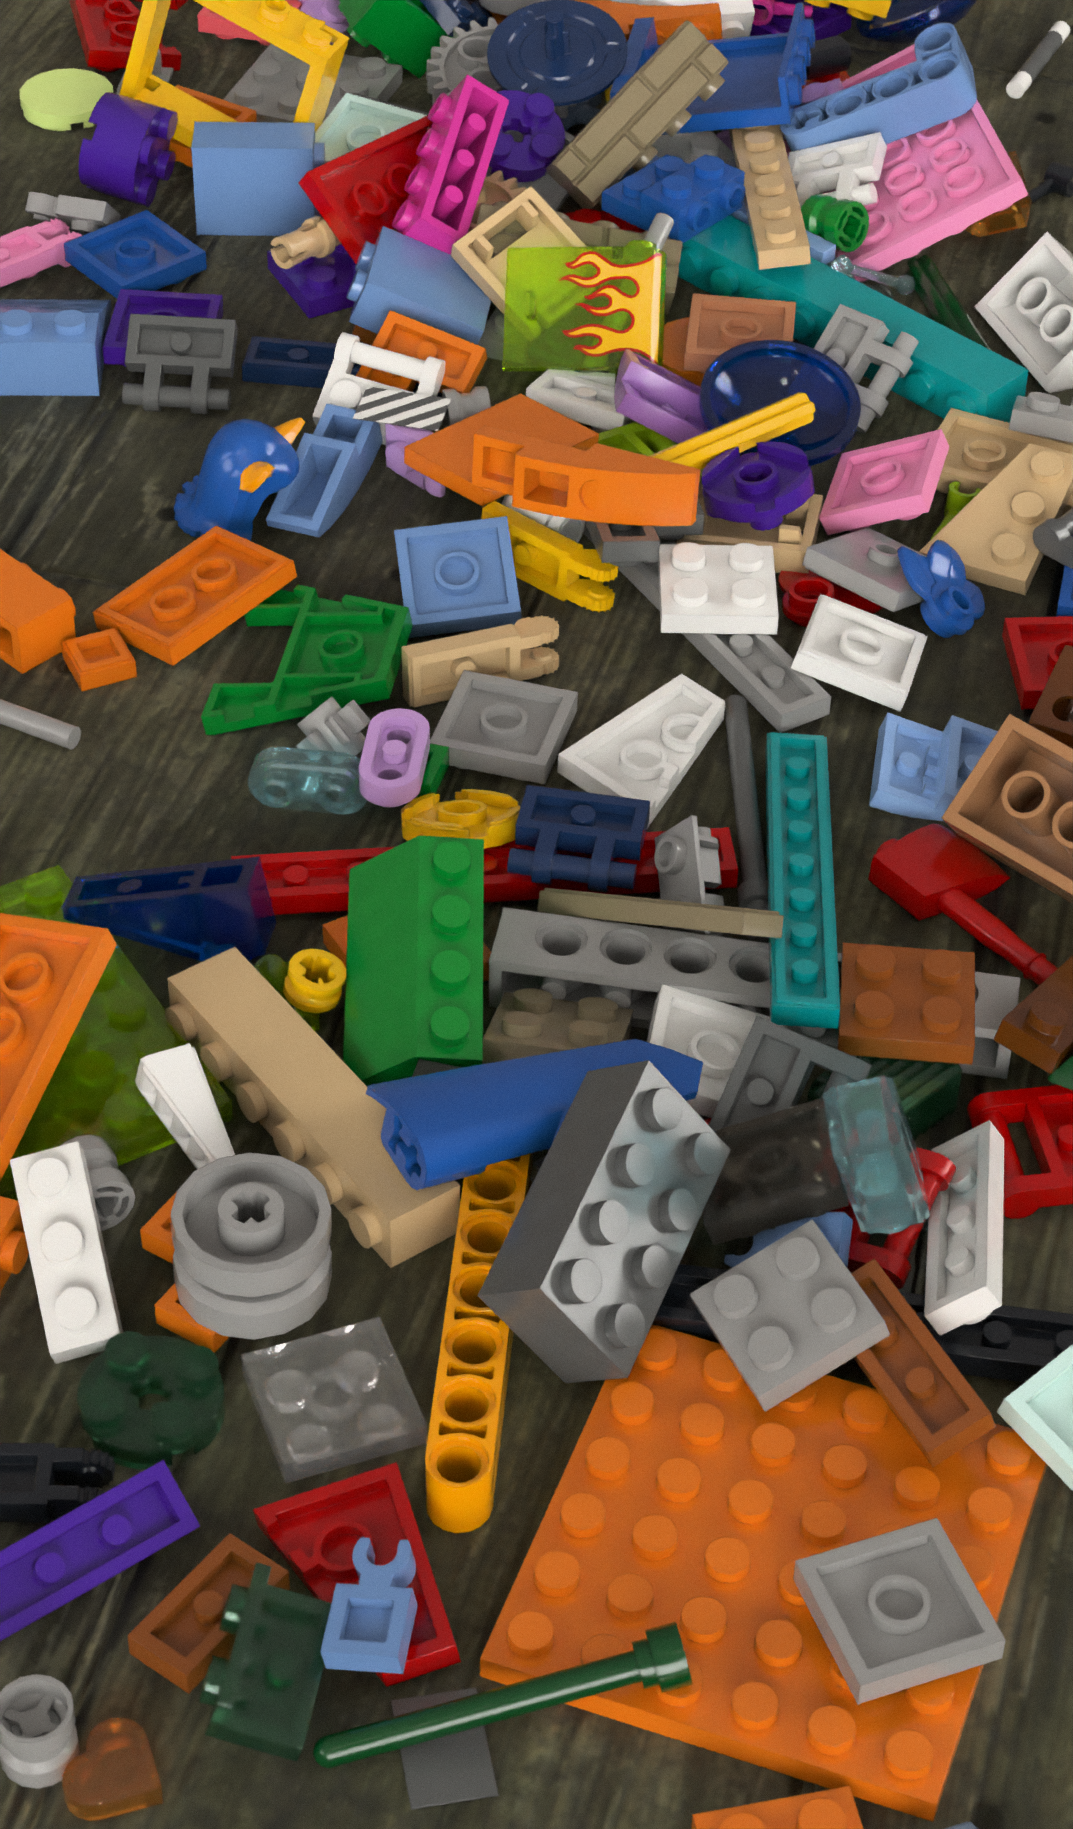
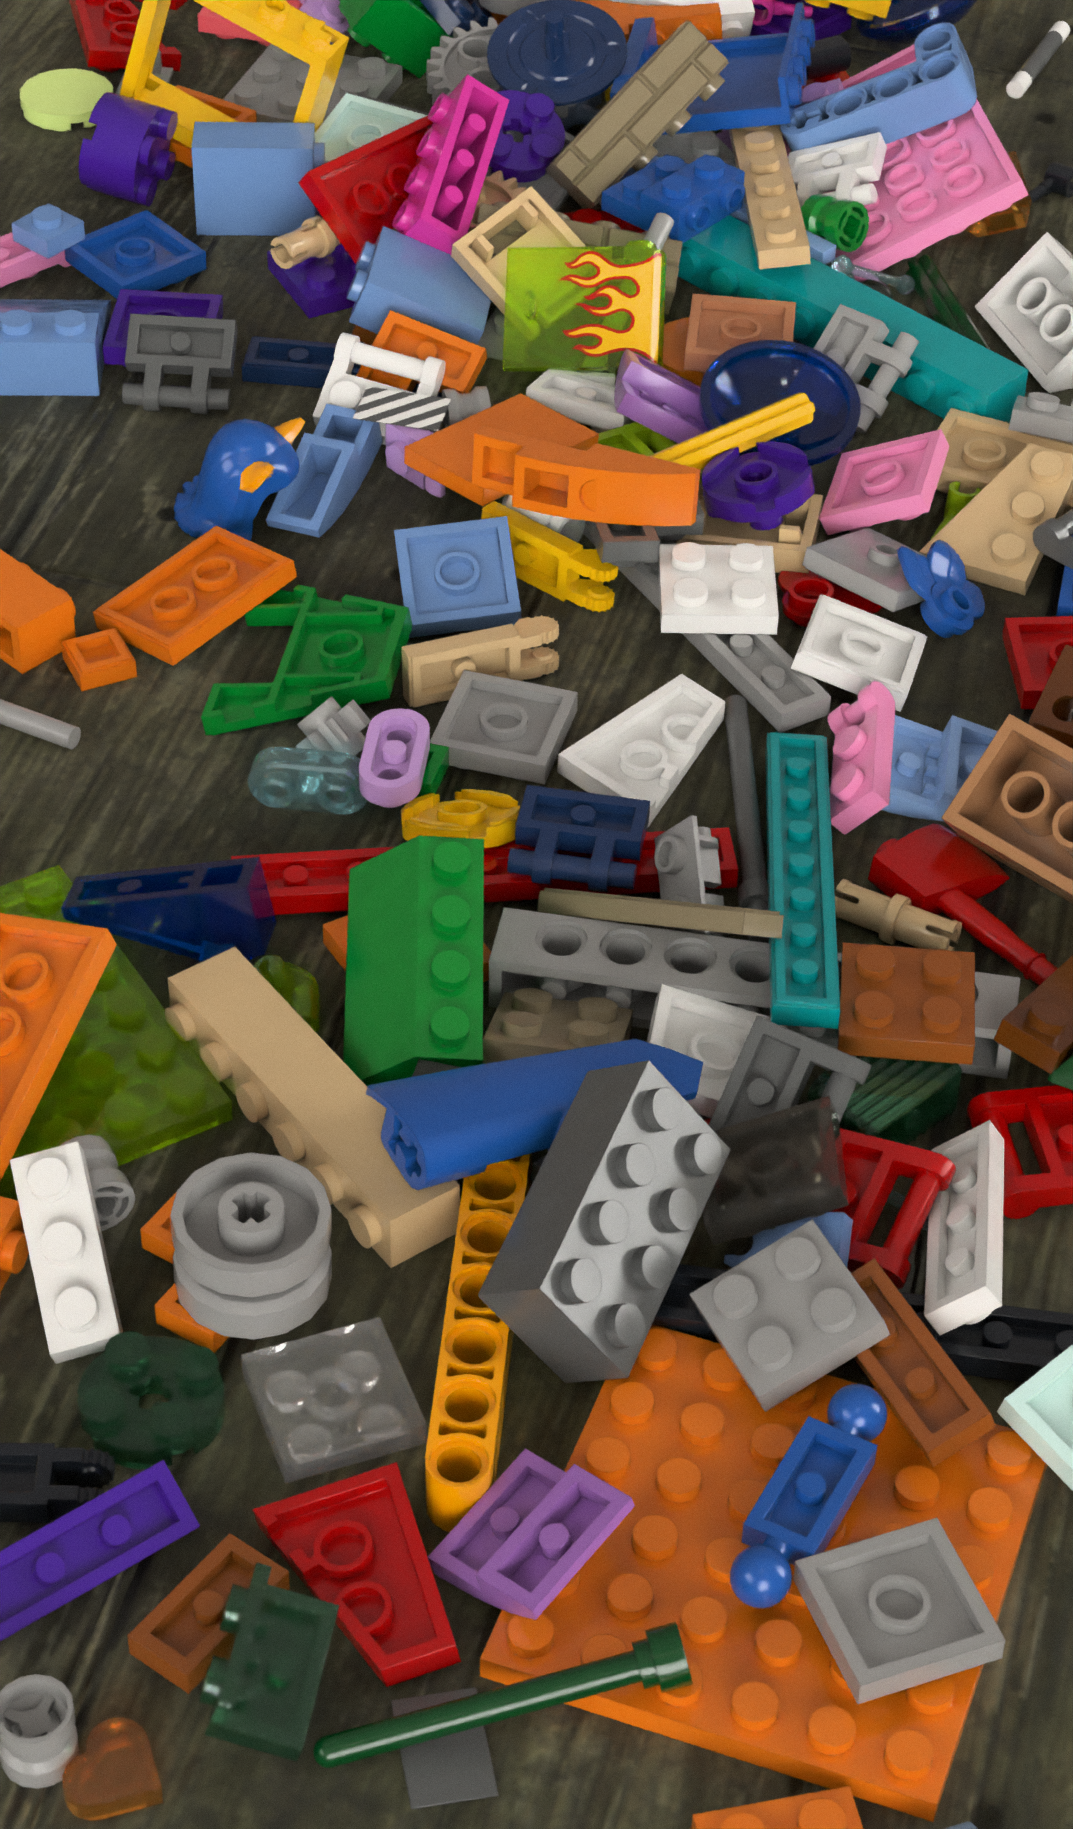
(48, 230): none -> medium blue plate
(79, 213): light grey plate -> none
(184, 1103): white slope -> none
(312, 996): yellow bush -> none
(372, 1620): medium blue plate -> none
(529, 1535): none -> medium lavender slope
(808, 1494): none -> blue plate
(861, 757): none -> bright pink plate
(876, 1155): clear light blue brick -> none
(895, 918): none -> tan pin

